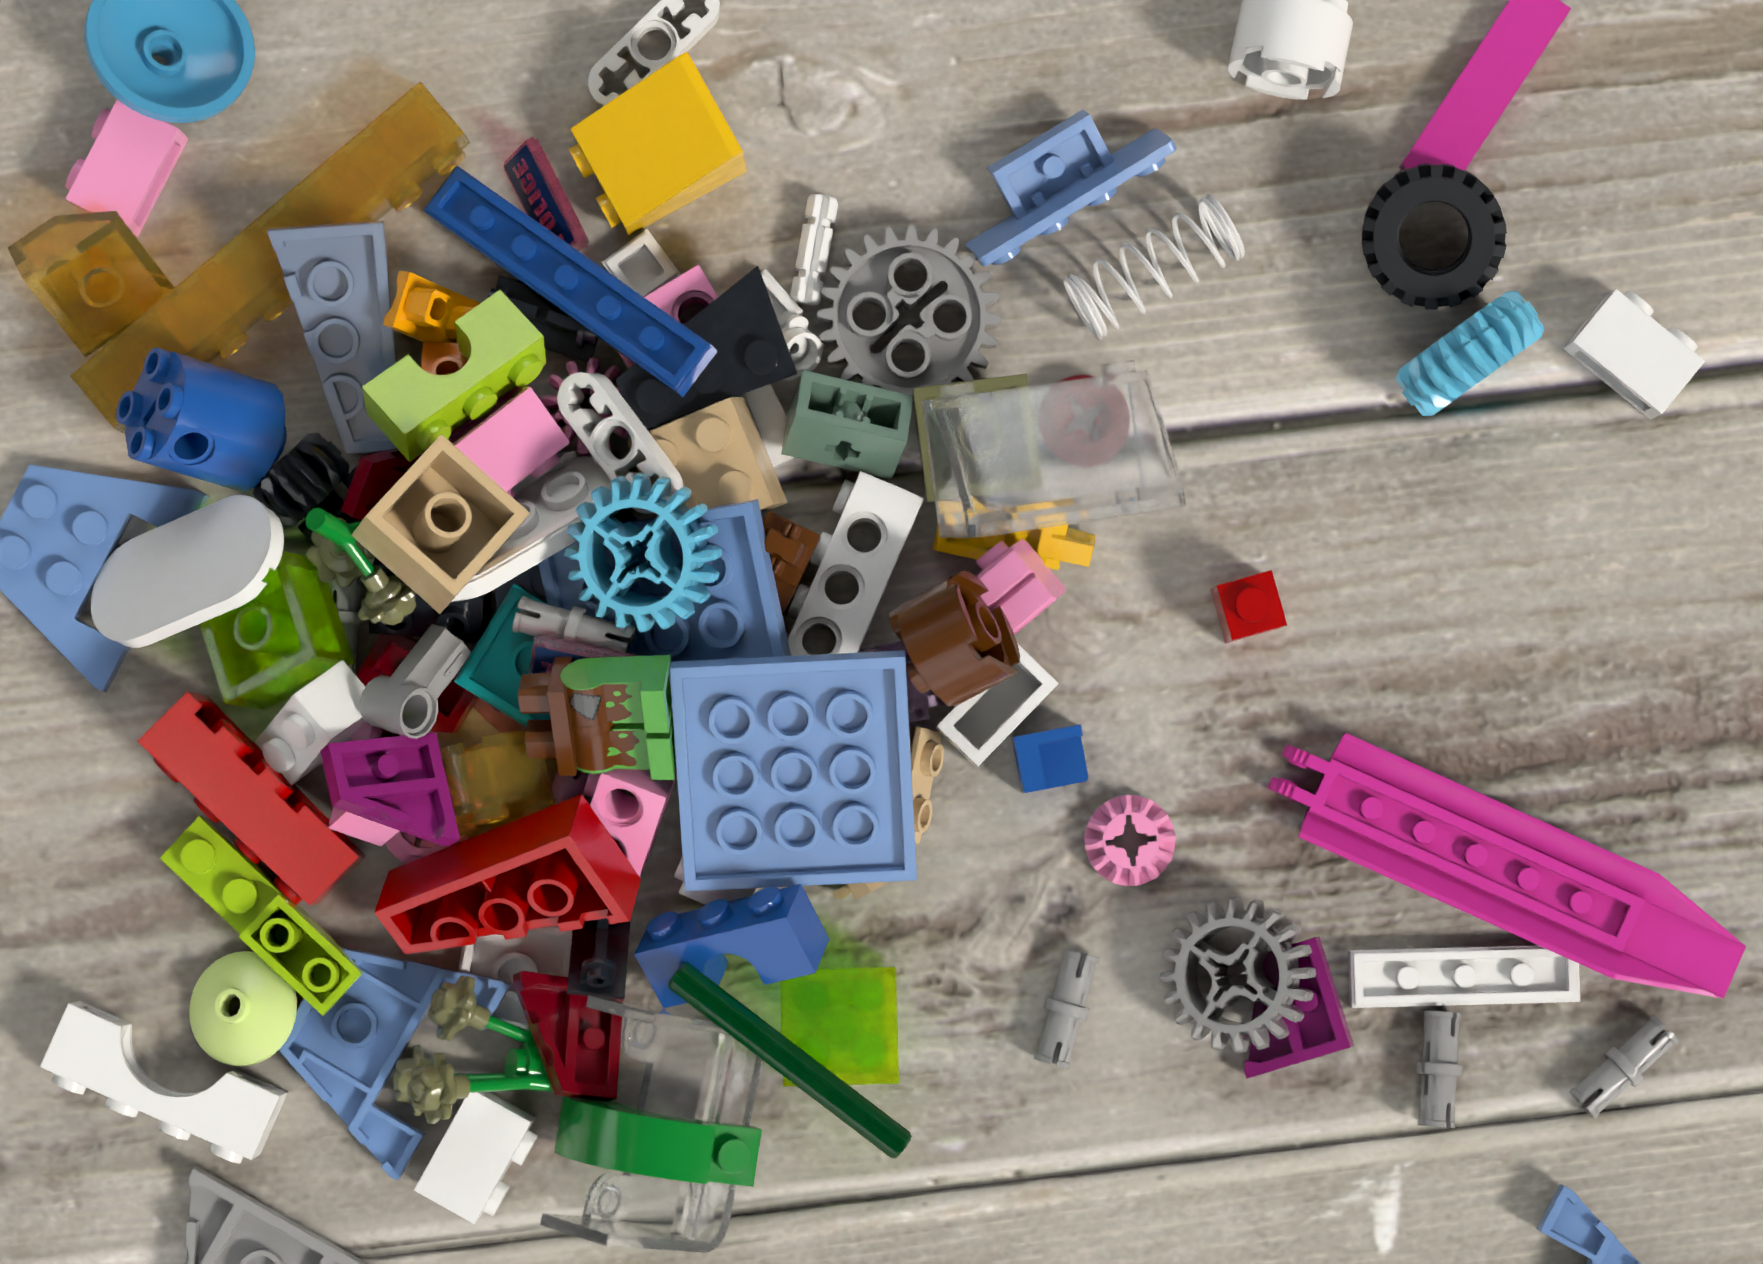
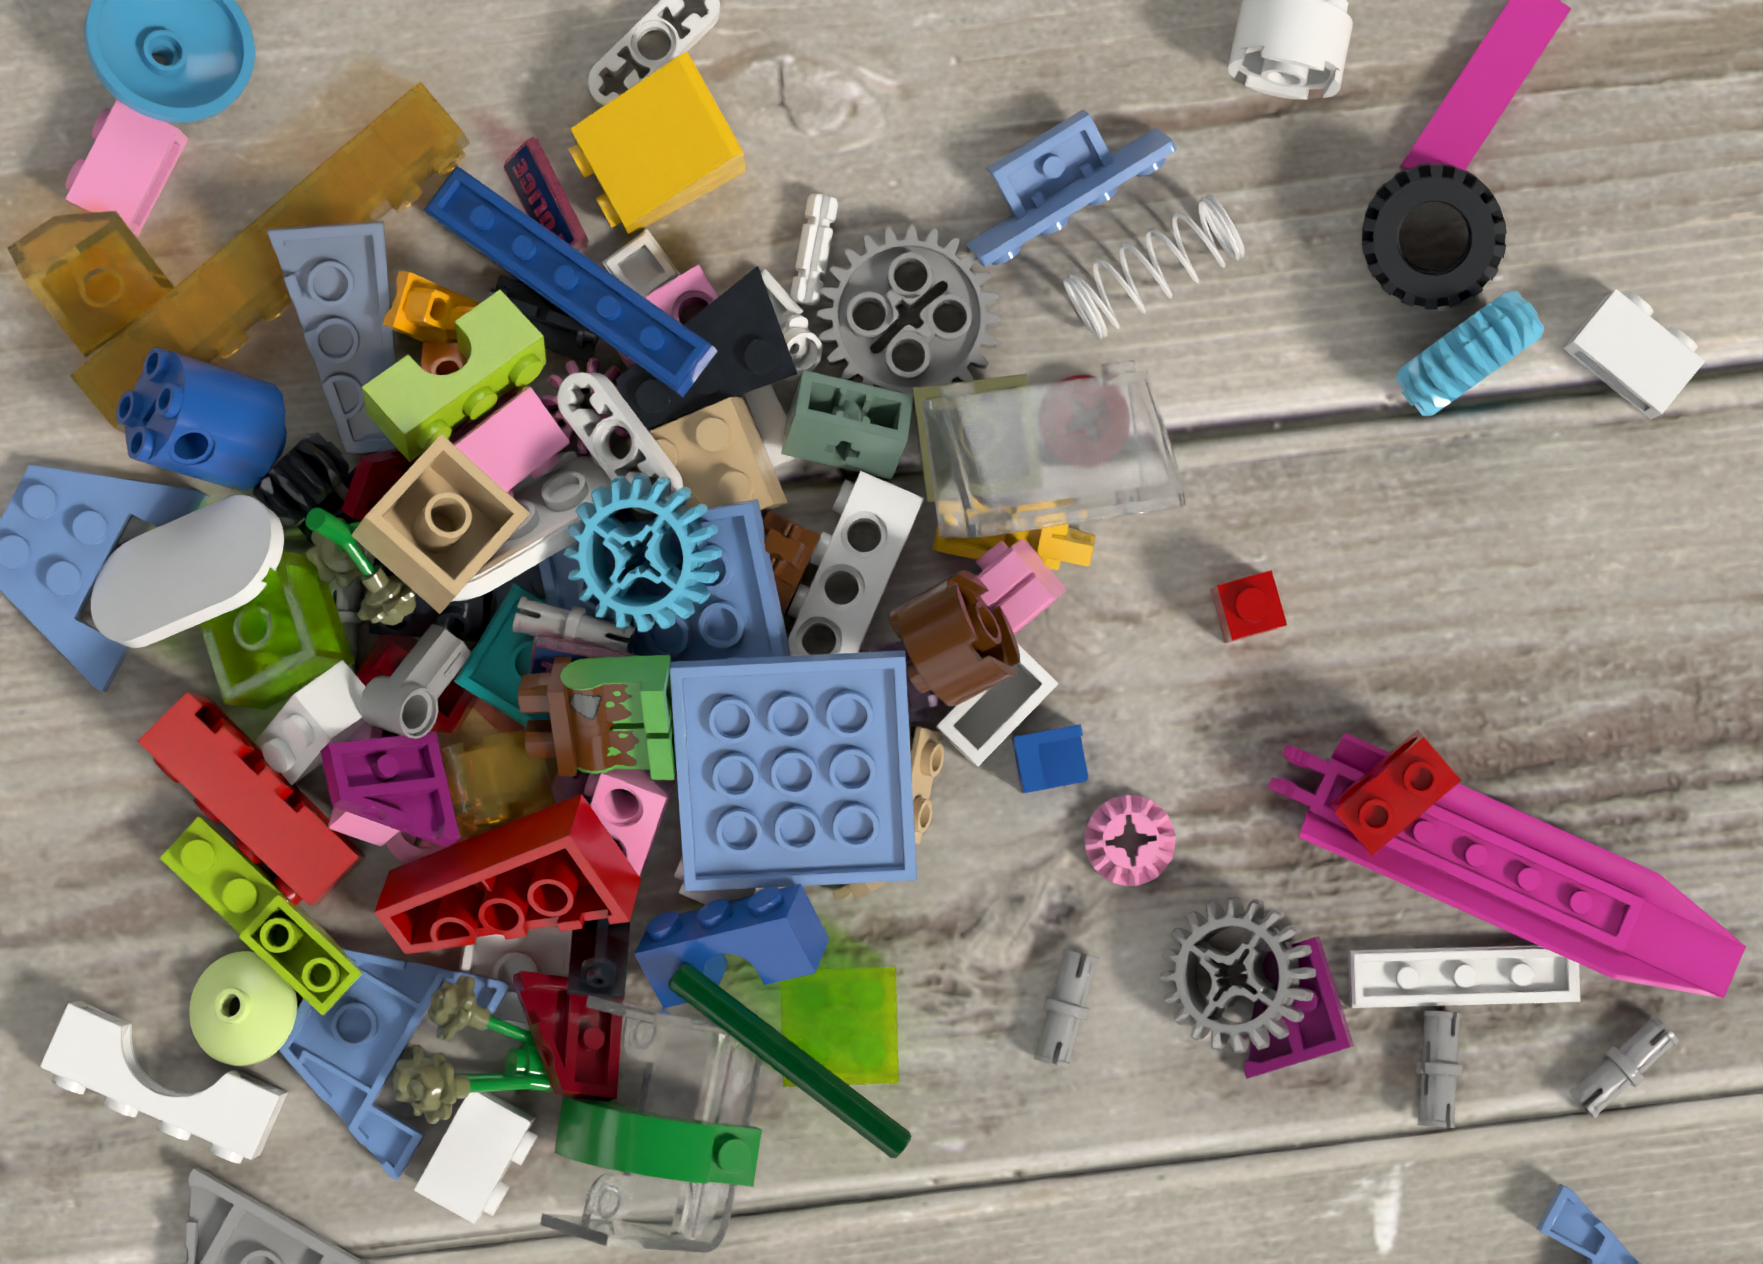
(1394, 792): none -> red brick

